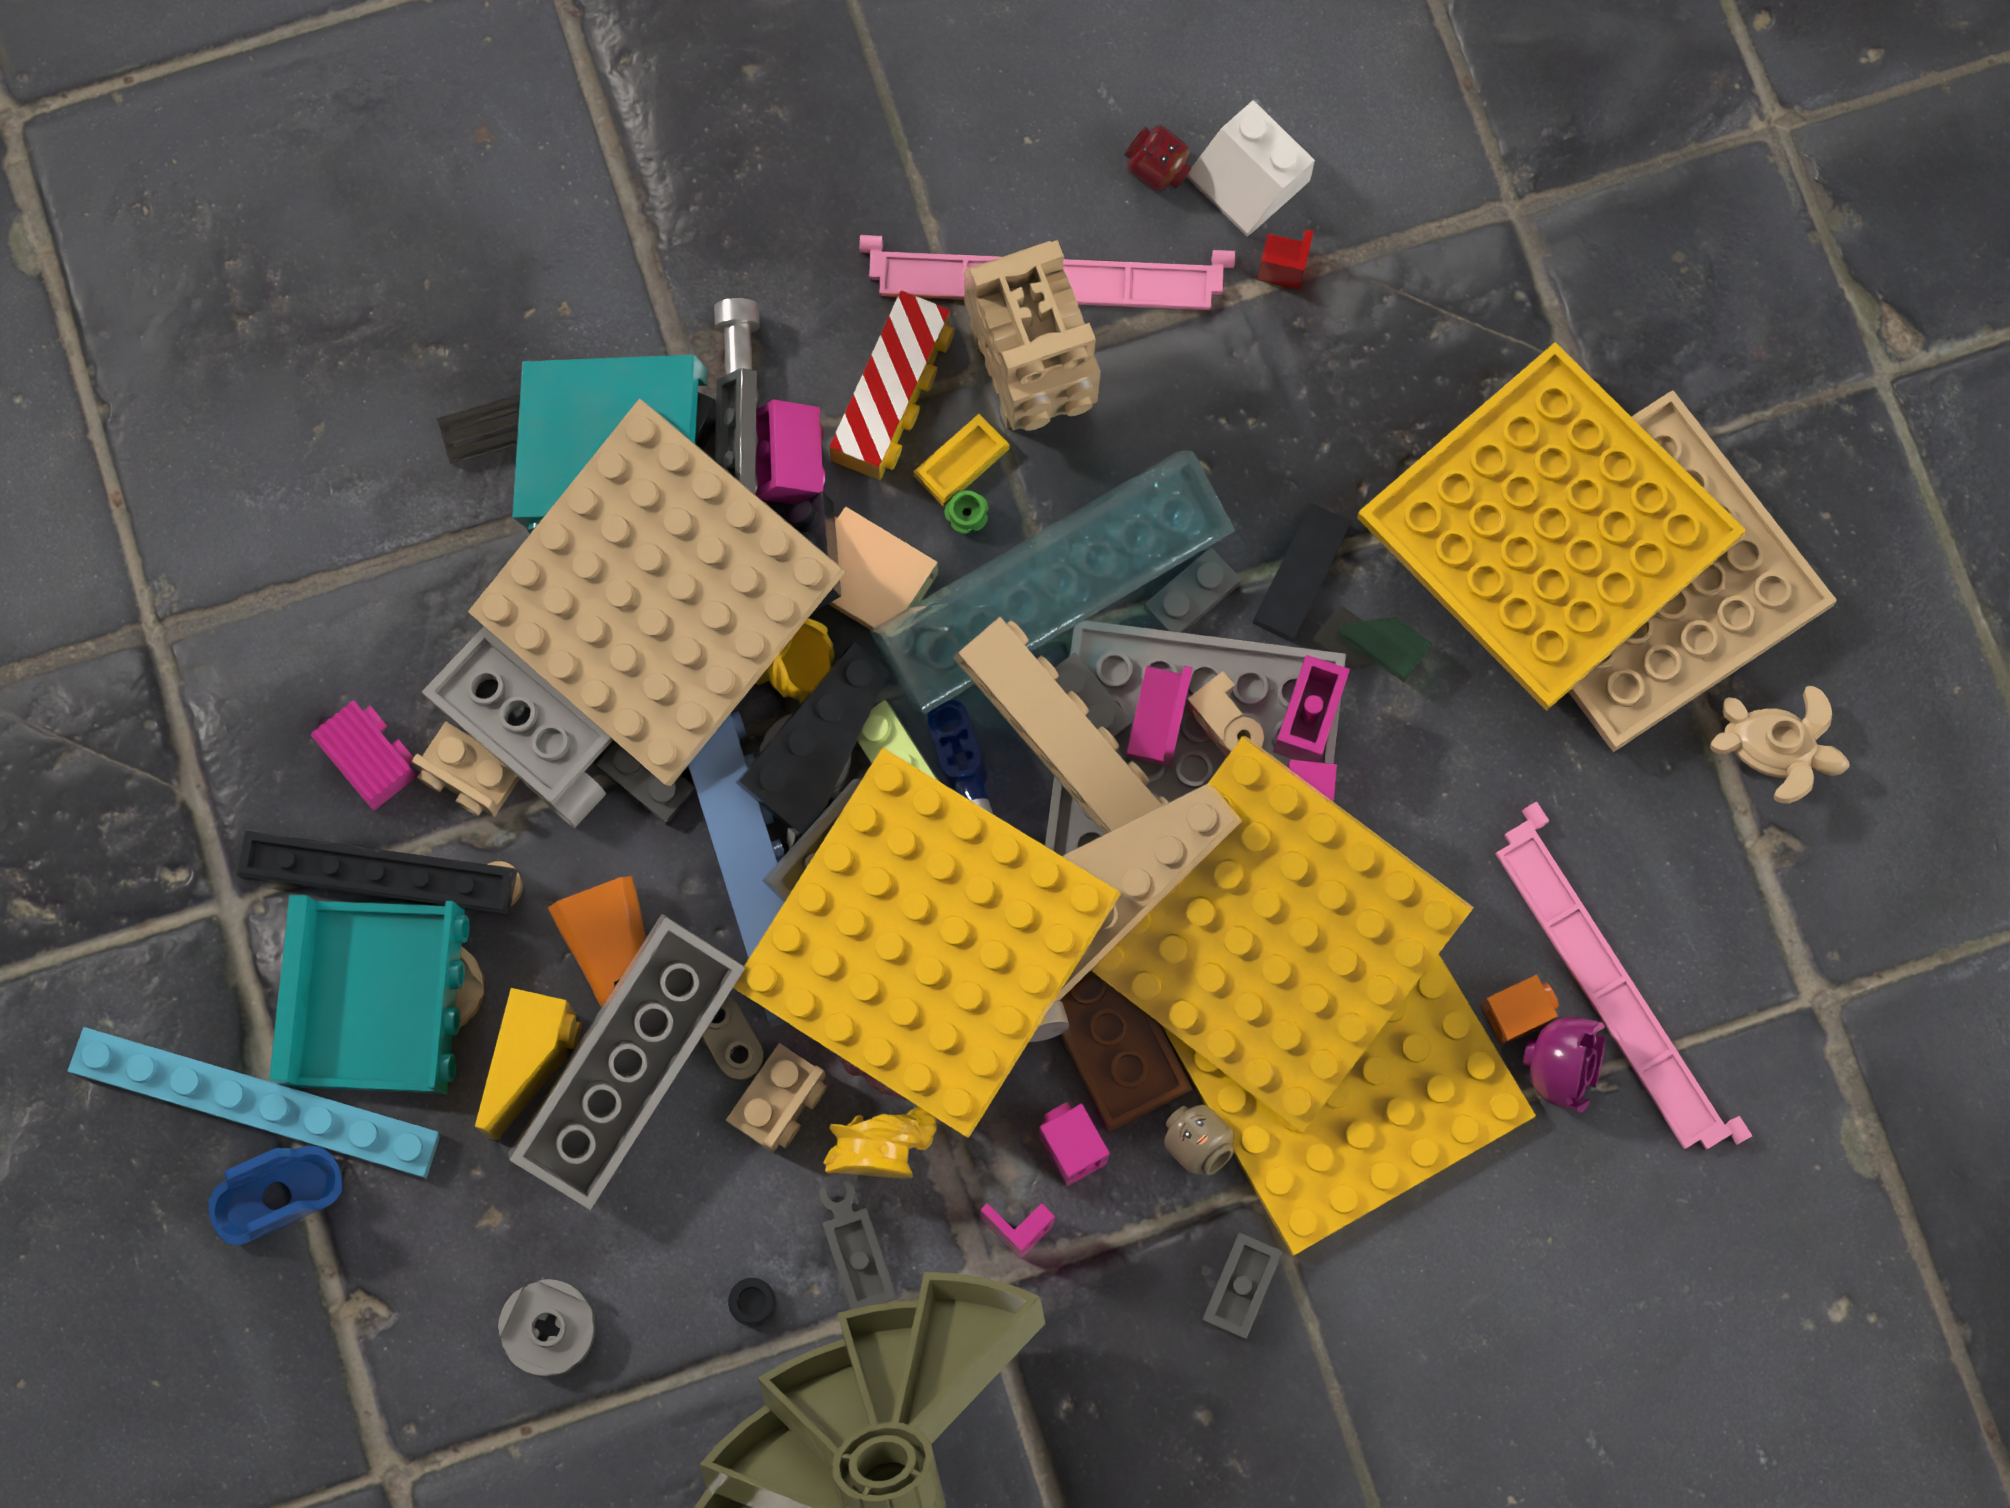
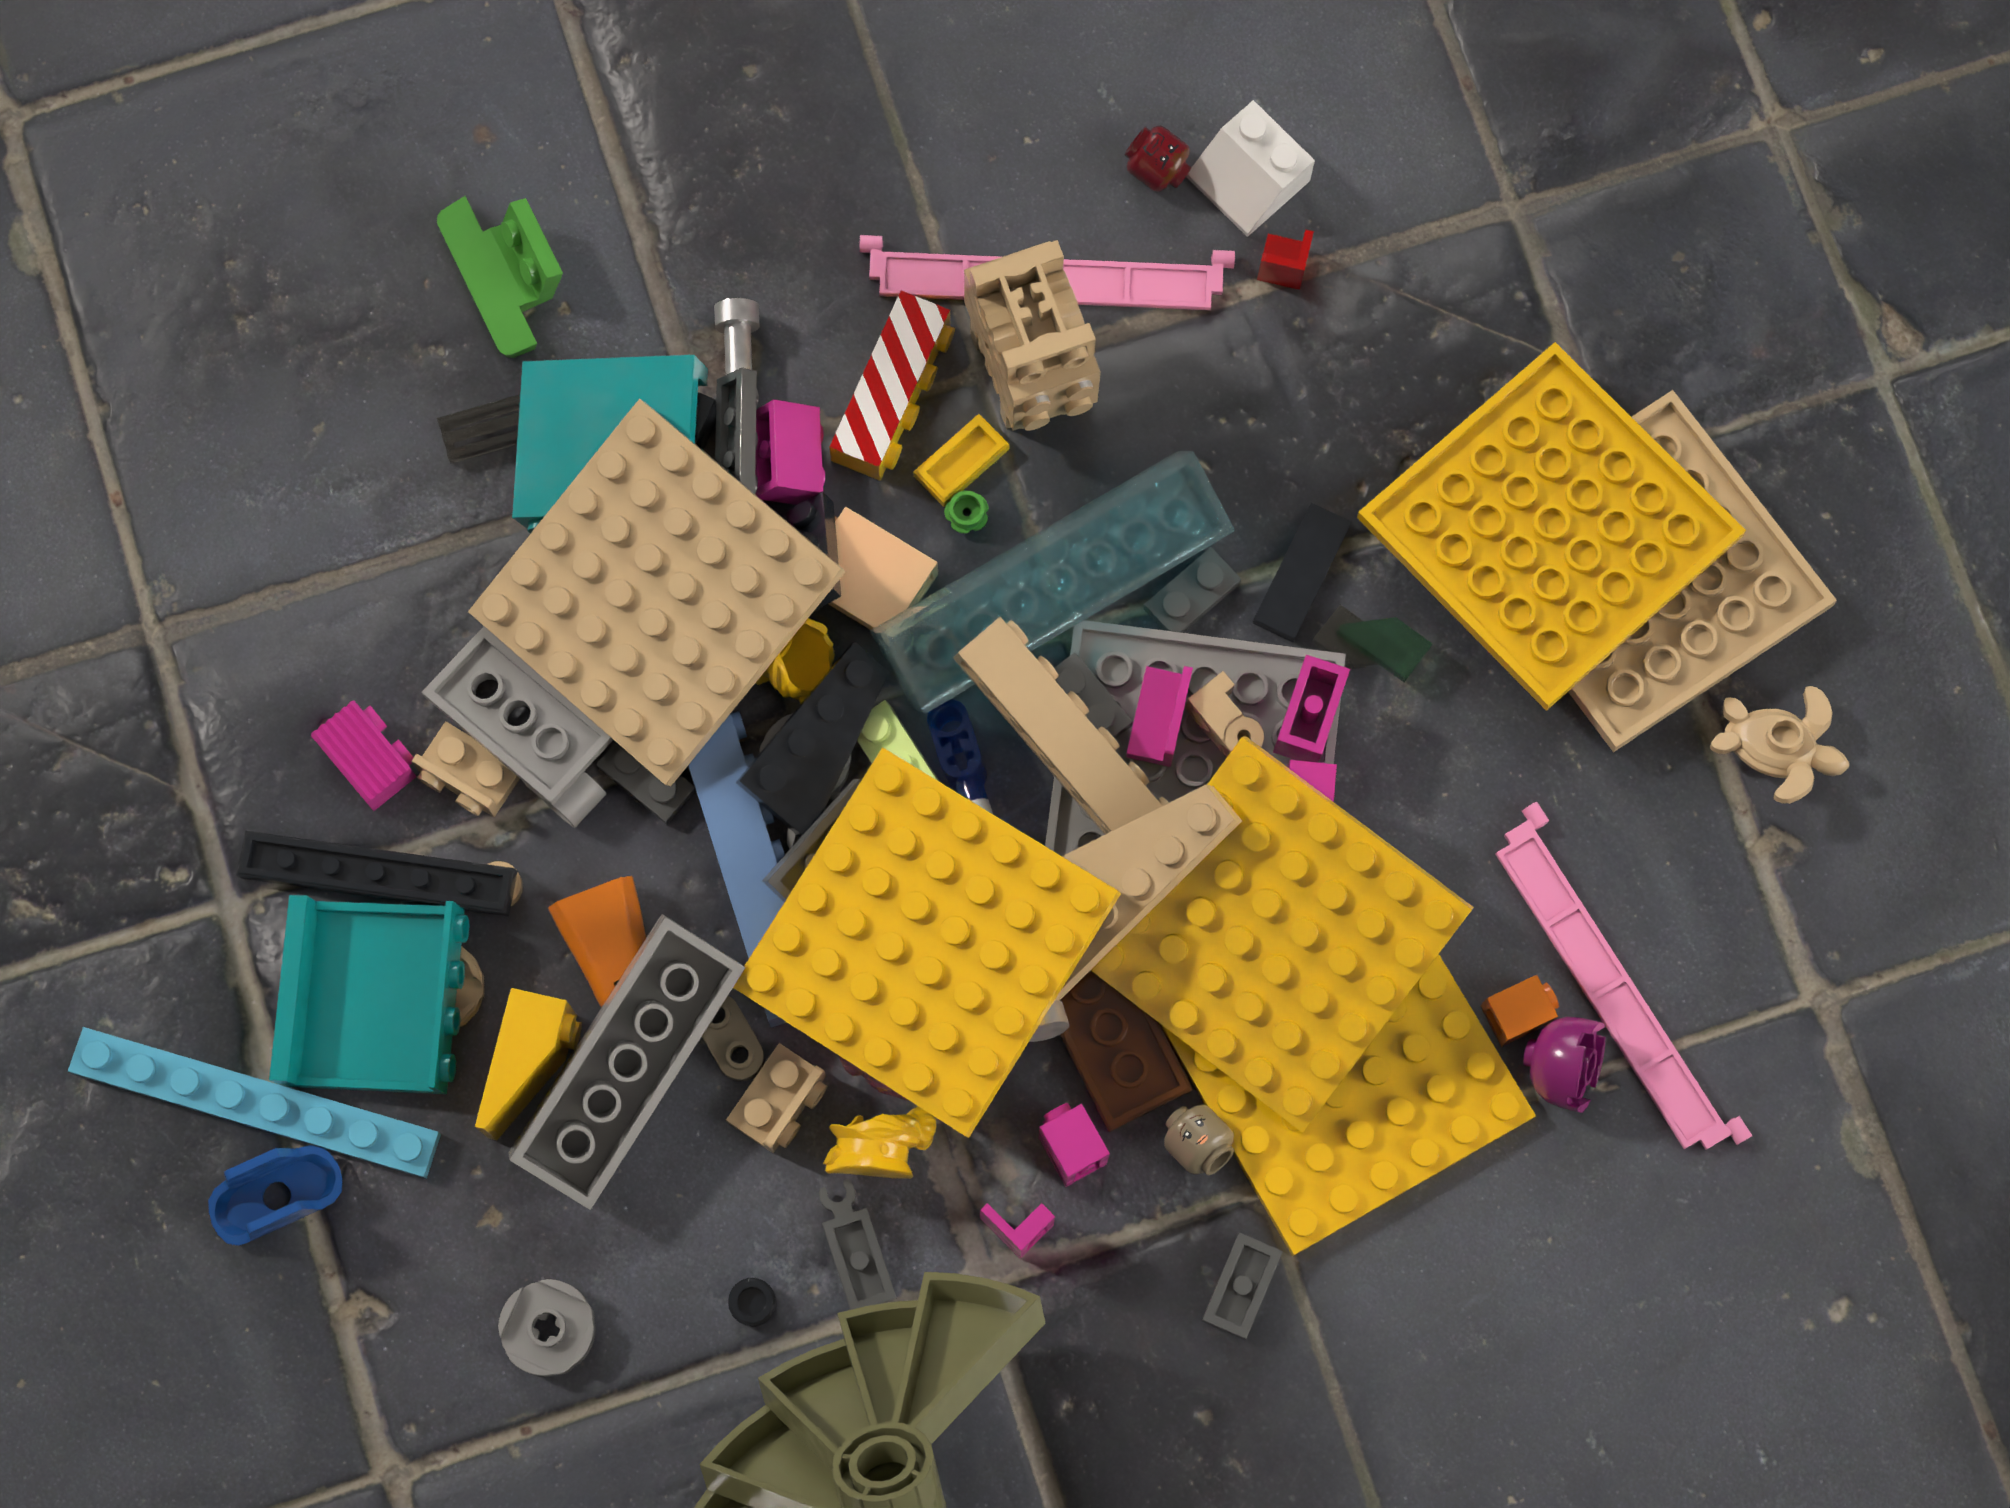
(504, 269): none -> bright green plate

